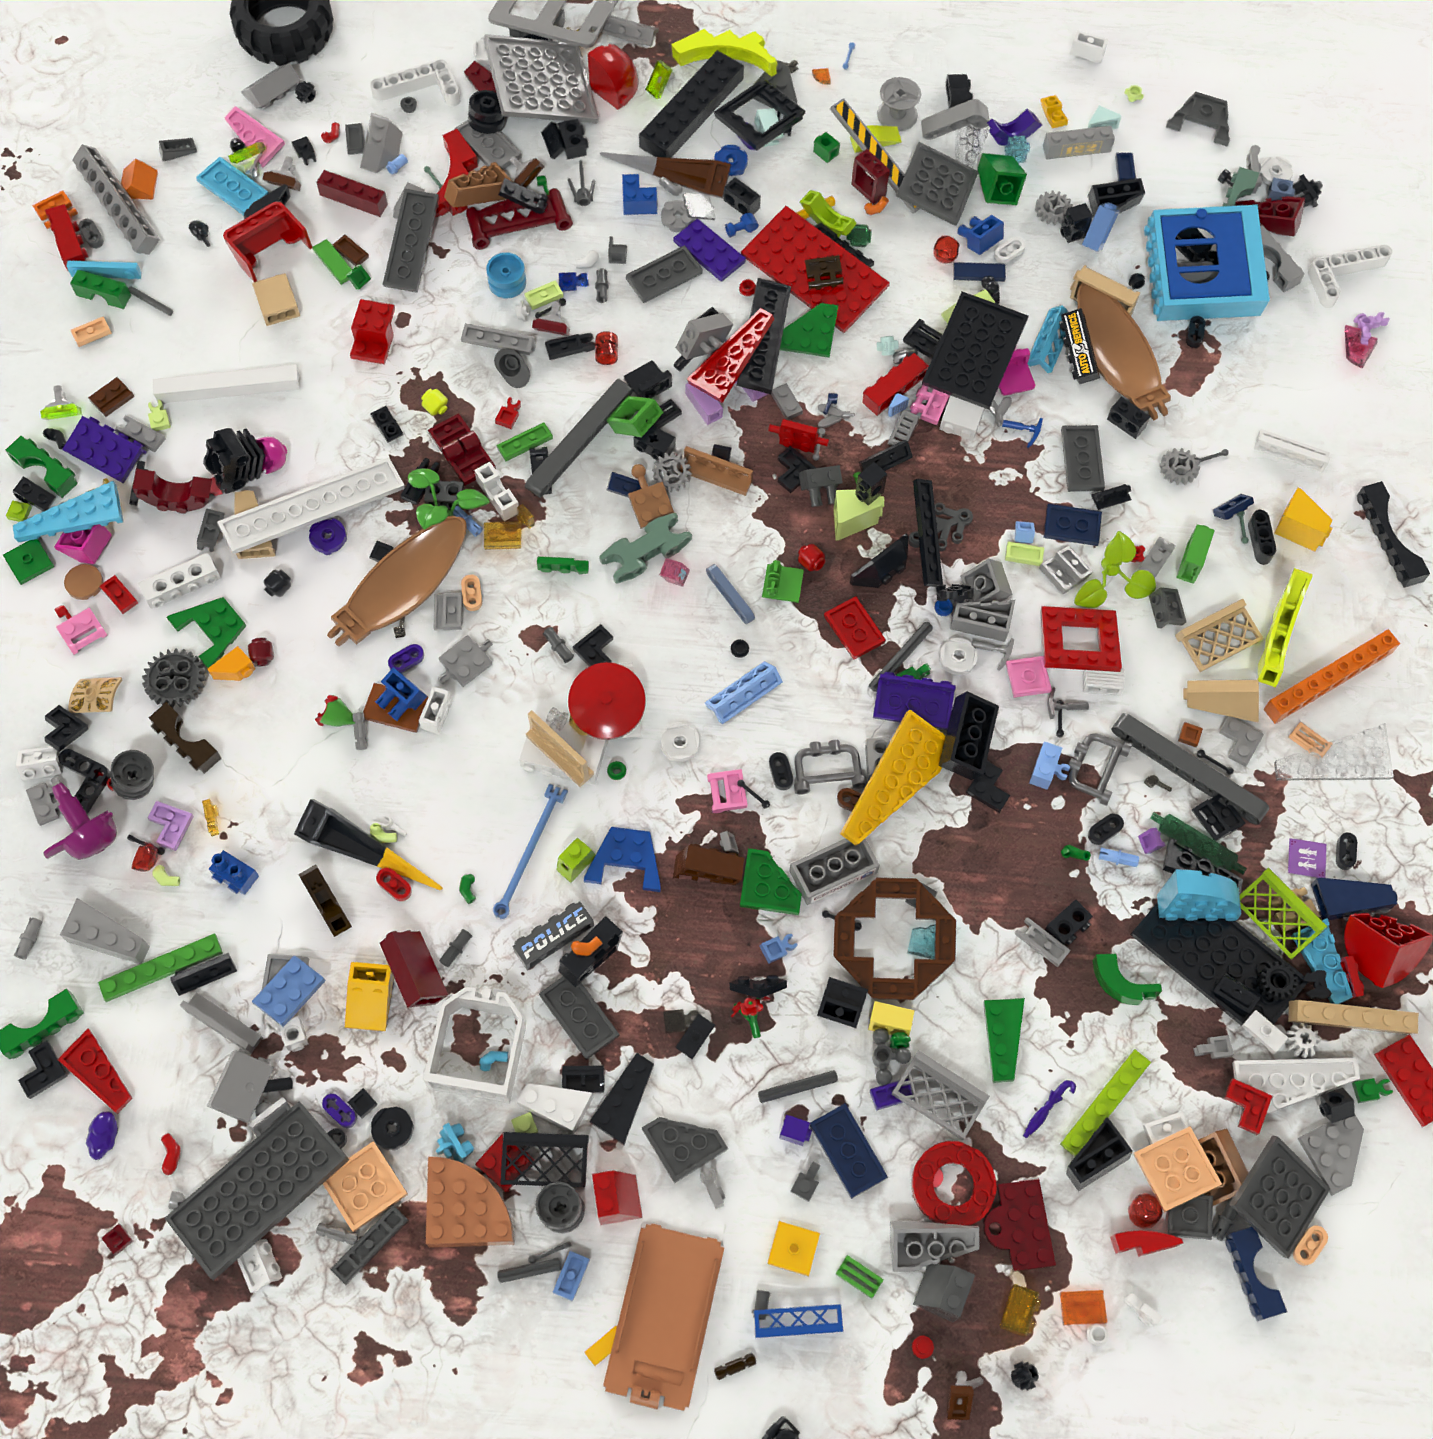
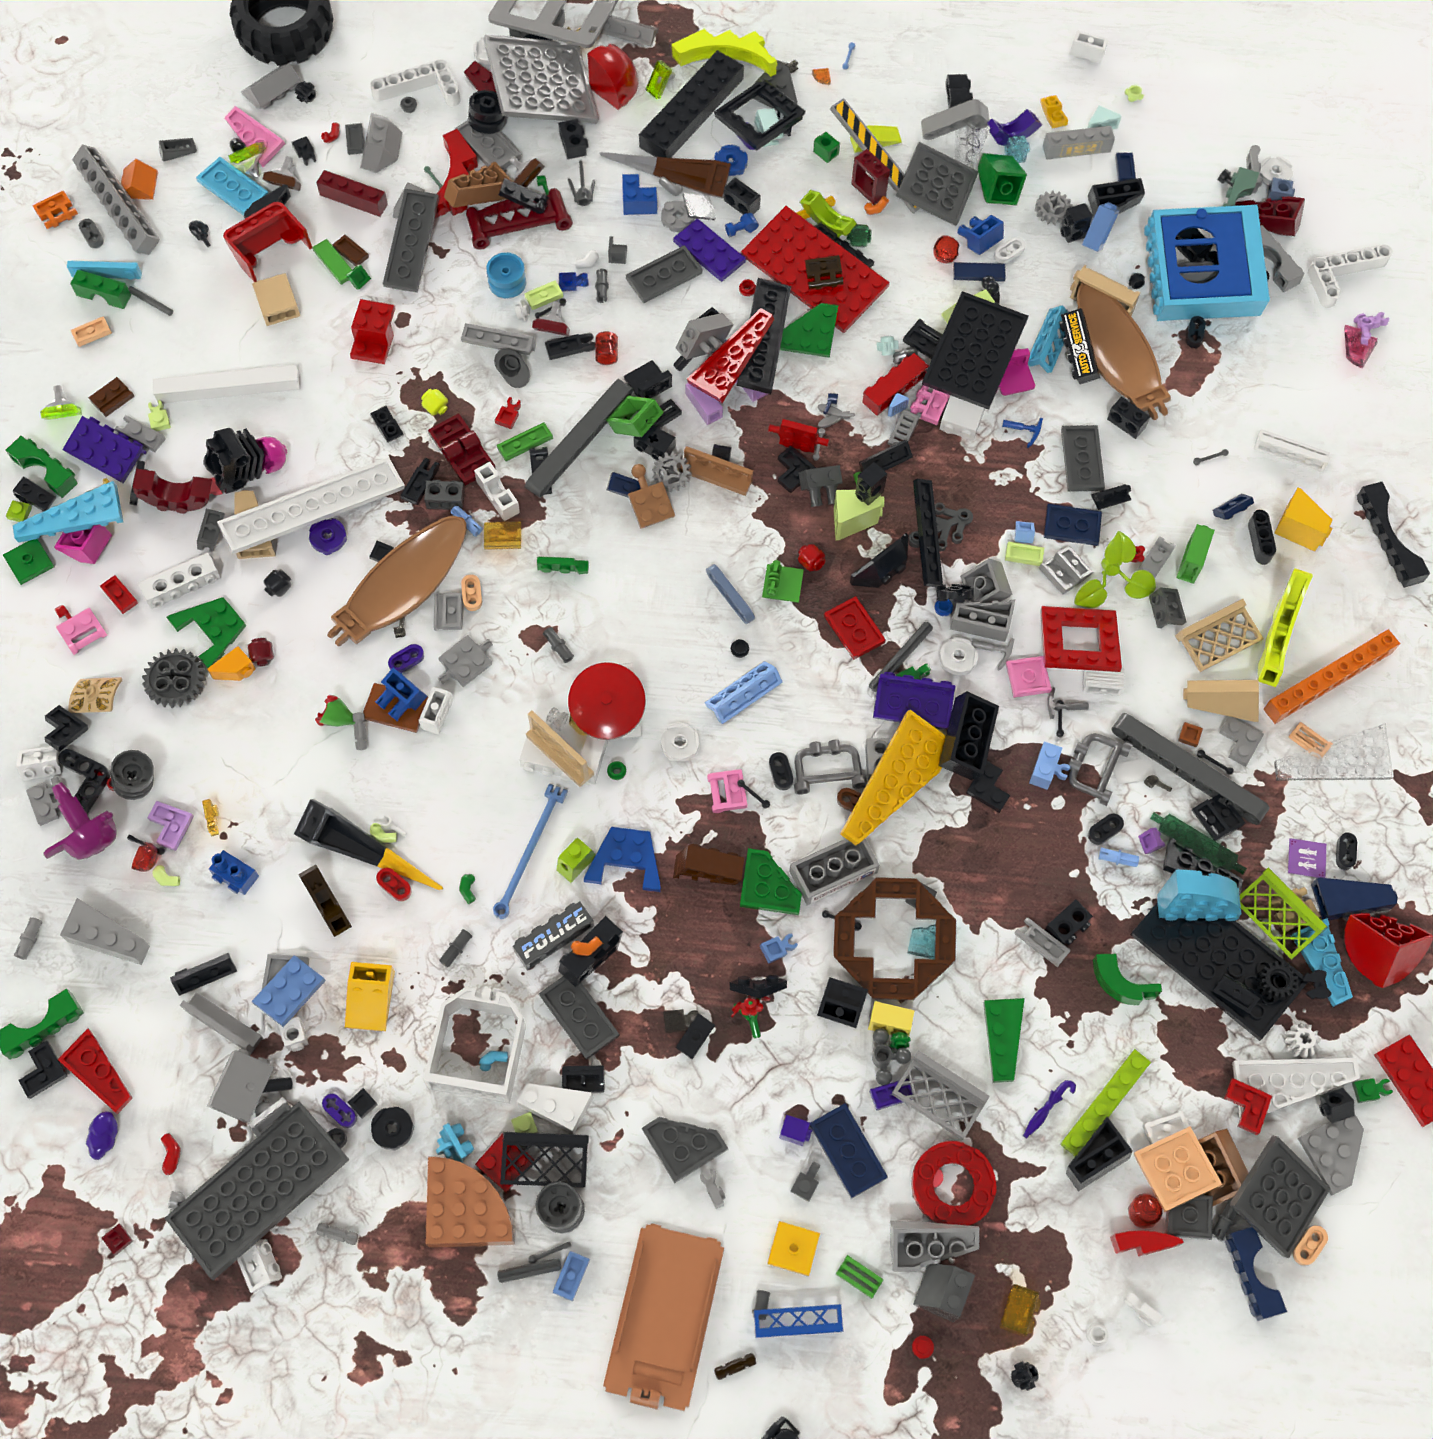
(55, 435): black arm -> none
(66, 235): red wedge -> none
(83, 581): medium nougat tile -> none
(160, 967): bright green plate -> none
(200, 753): dark brown arch -> none
(364, 1187): light nougat plate -> none
(369, 1245): dark grey plate -> none
(396, 164): light blue pin -> none
(413, 968): dark red brick -> none
(430, 515): bright green plant -> none
(525, 516): clear yellow plate -> none
(553, 140): black plate -> none
(590, 646): black plate -> none
(602, 1347): yellow sticker -> none
(616, 1197): red slope -> none
(621, 1104): black wing -> none
(636, 553): sand green piece -> none
(674, 572): clear pink brick -> none
(728, 842): light grey plate -> none
(786, 402): light grey plate -> none
(797, 1086): dark grey axle -> none
(898, 104): light grey piece -> none
(961, 1397): reddish brown piece -> none
(999, 411): light grey piece -> none
(1022, 1226): dark red plate -> none
(1076, 853): green arm -> none
(1083, 1307): clear orange plate -> none
(1179, 467): light grey gear -> none
(1205, 111): dark grey wing -> none
(1217, 1047): light grey plate -> none
(1241, 514): sand green hinge -> none
(1265, 1031): white plate -> none
(1310, 189): black hips -> none
(1351, 969): red plate -> none
(1353, 1017): tan brick -> none

